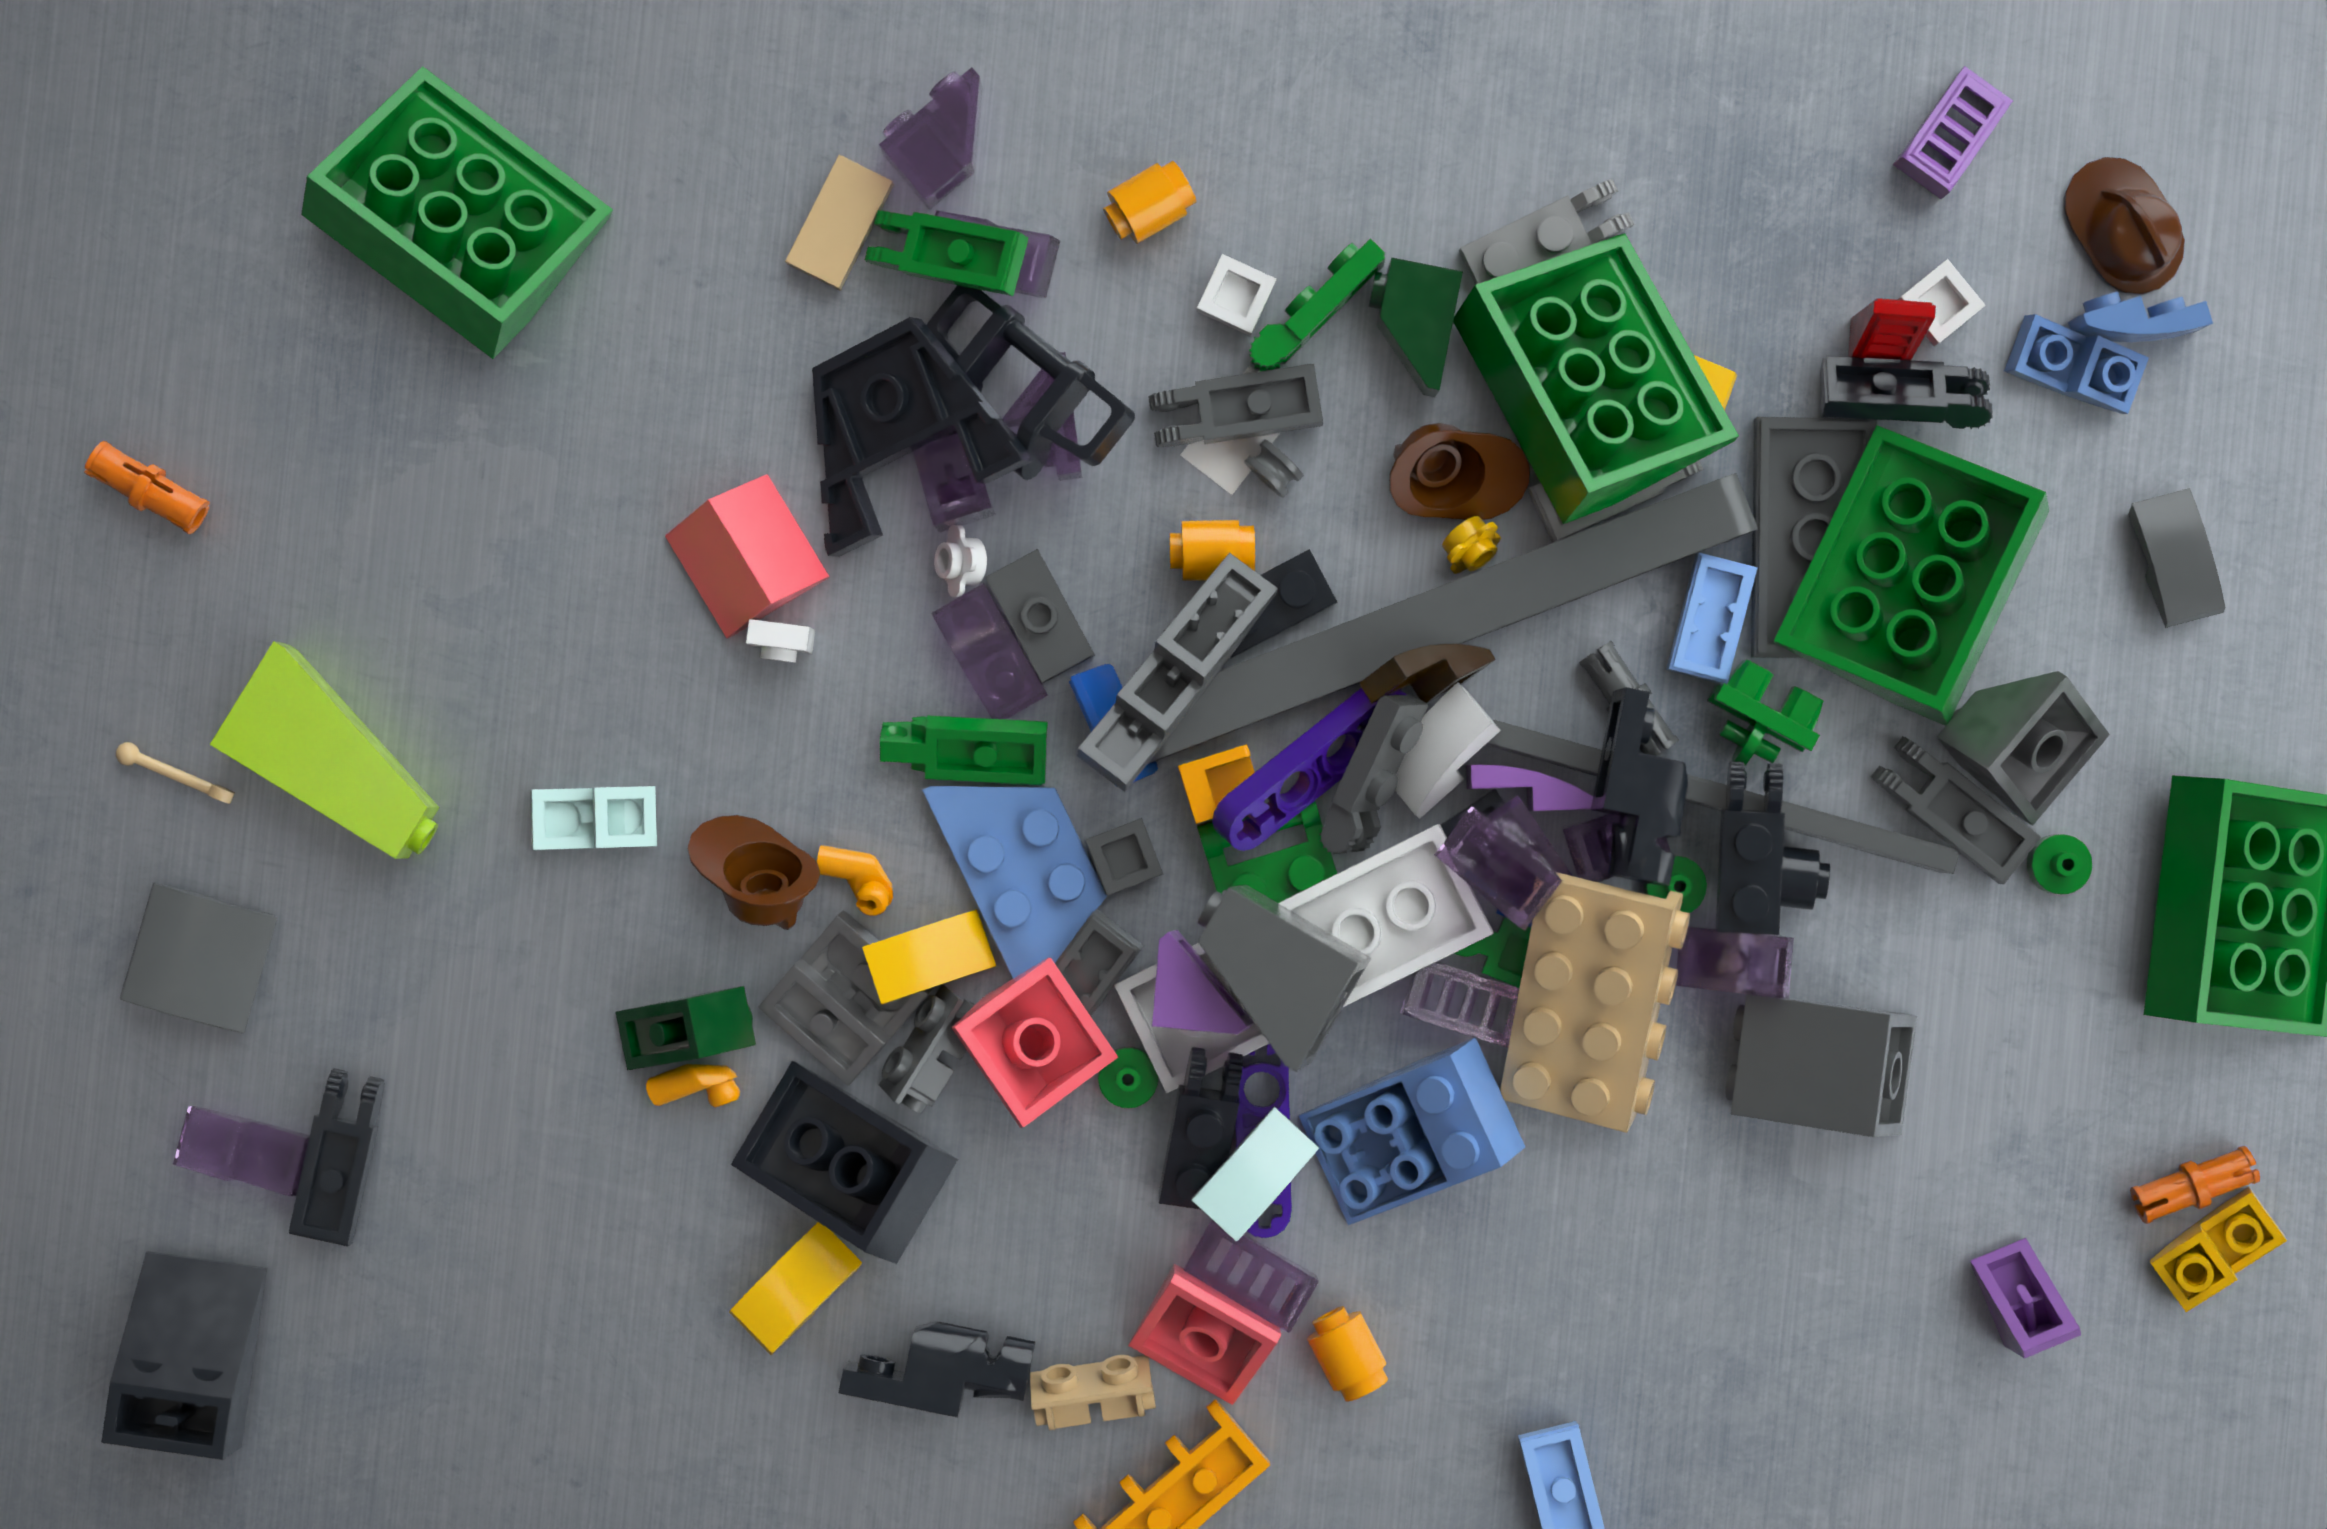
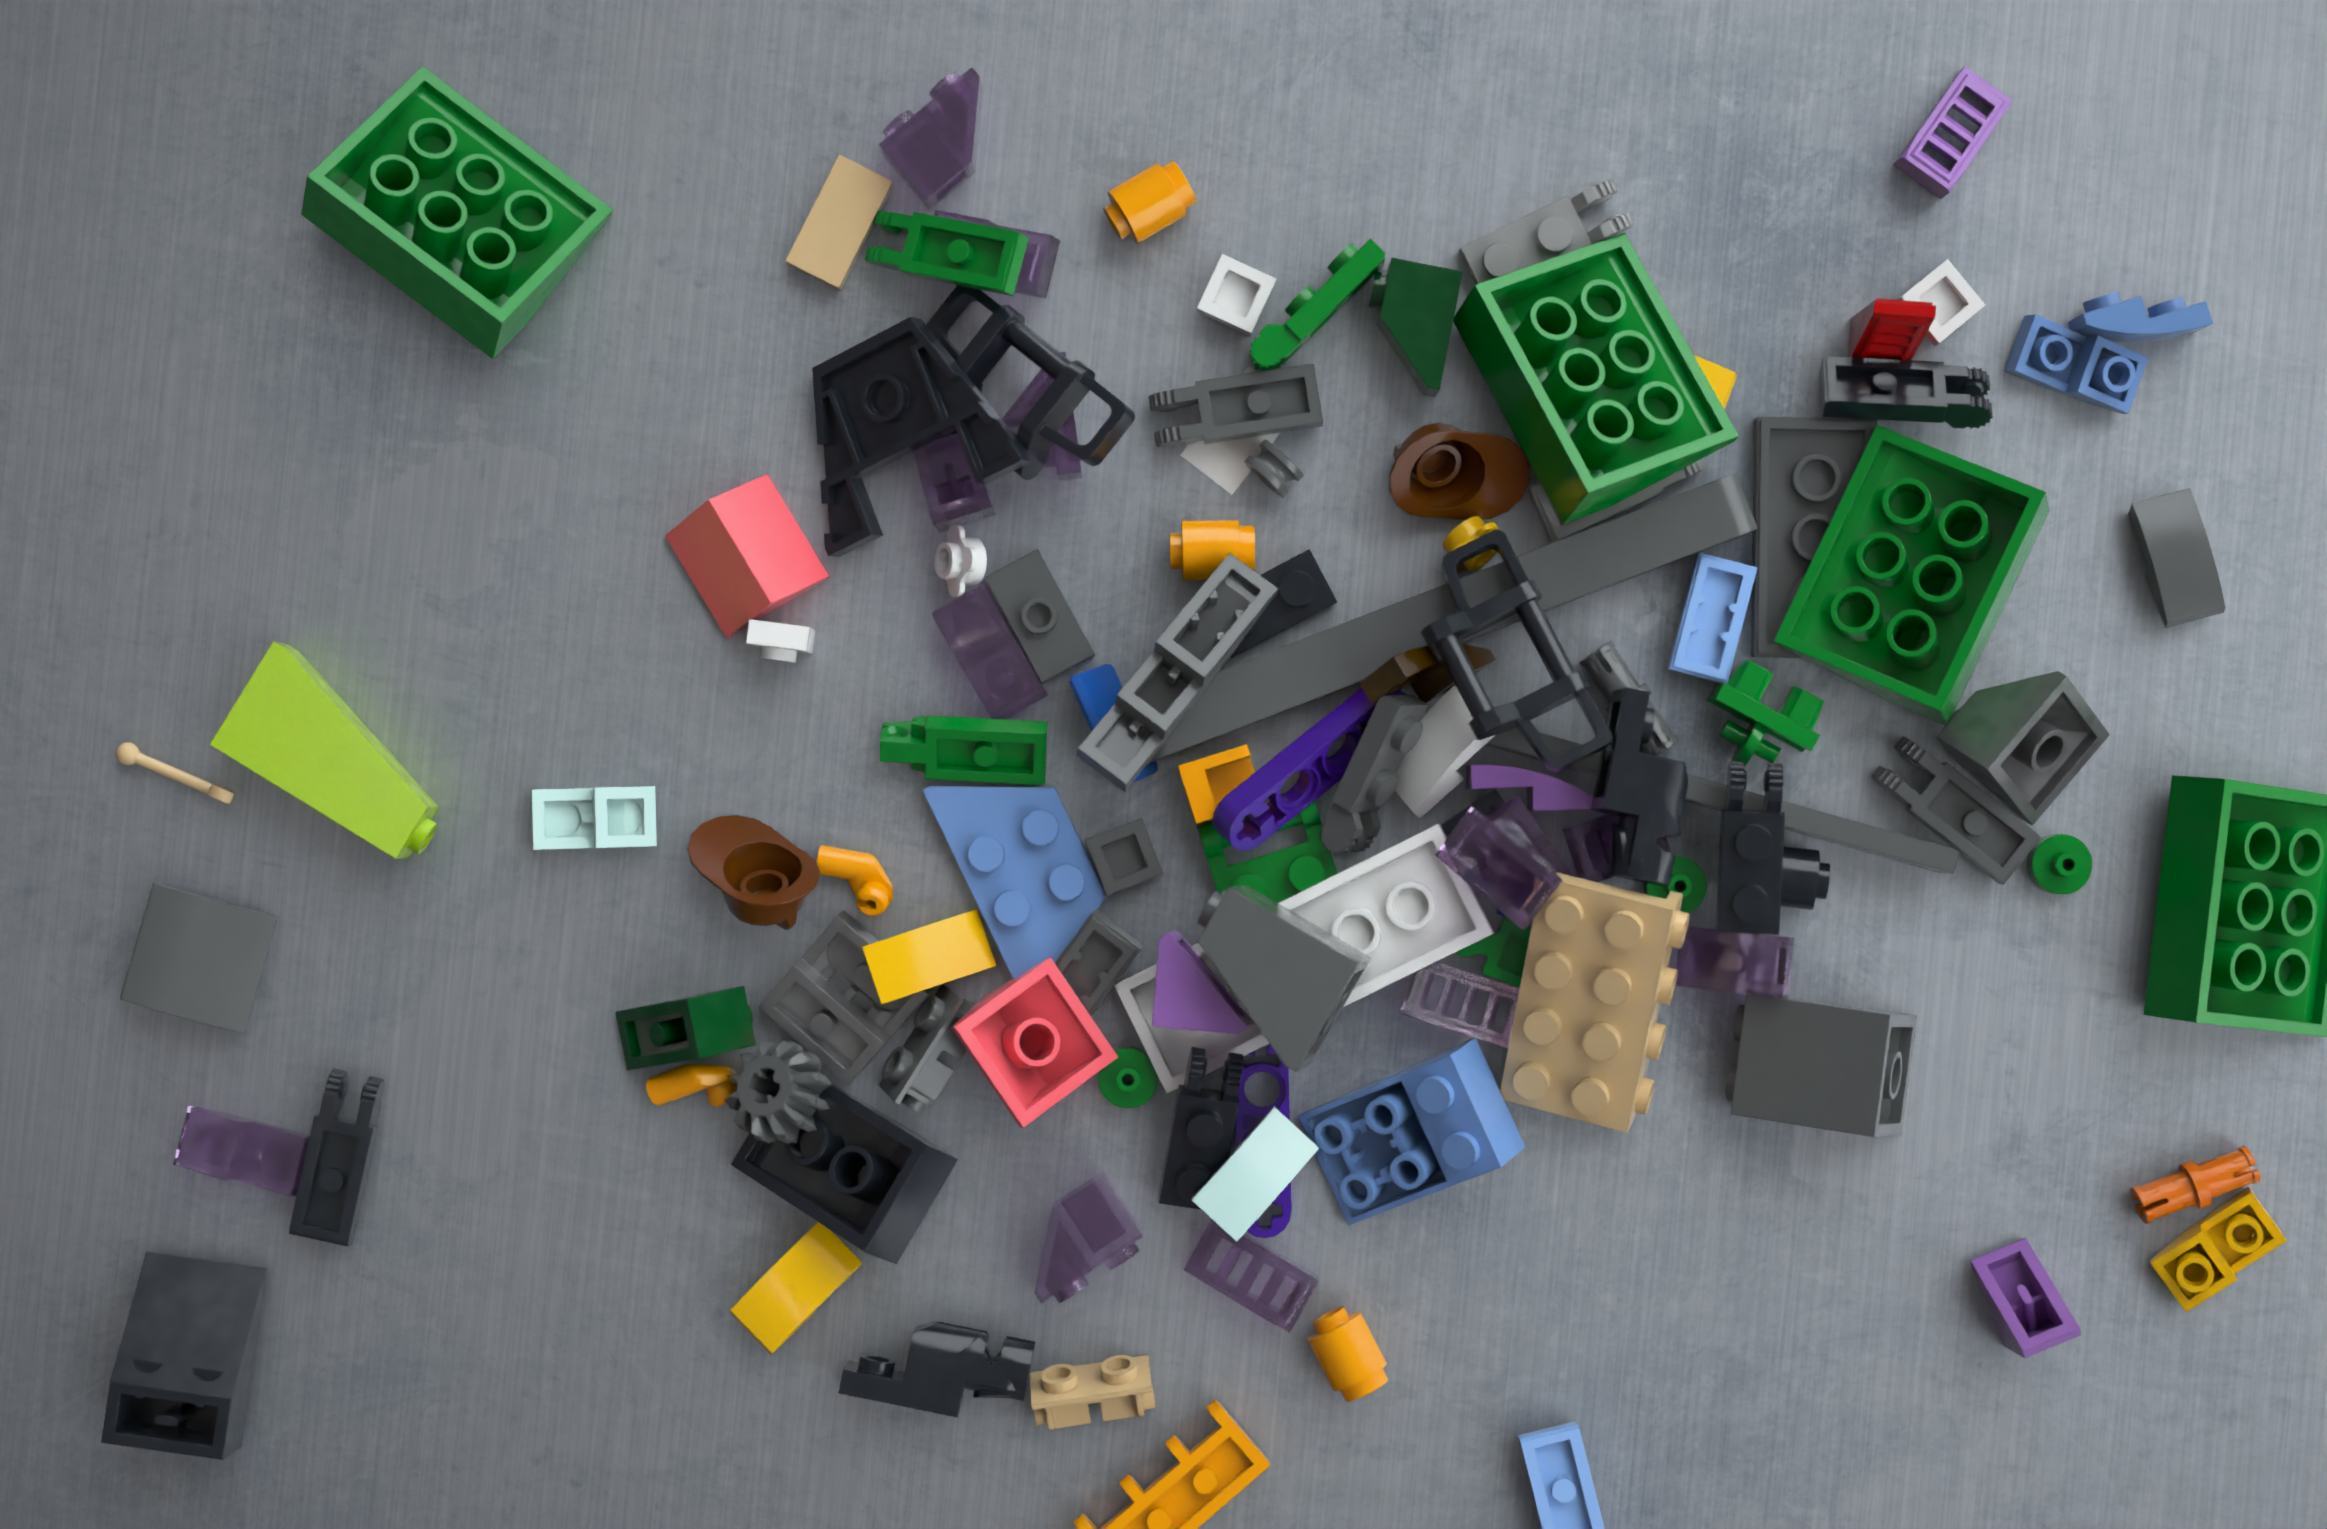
(146, 487): orange pin -> none
(778, 1092): none -> dark grey gear
(1083, 1232): none -> clear purple slope
(1204, 1335): coral slope -> none
(1523, 600): none -> black bar
(2125, 225): reddish brown piece -> none

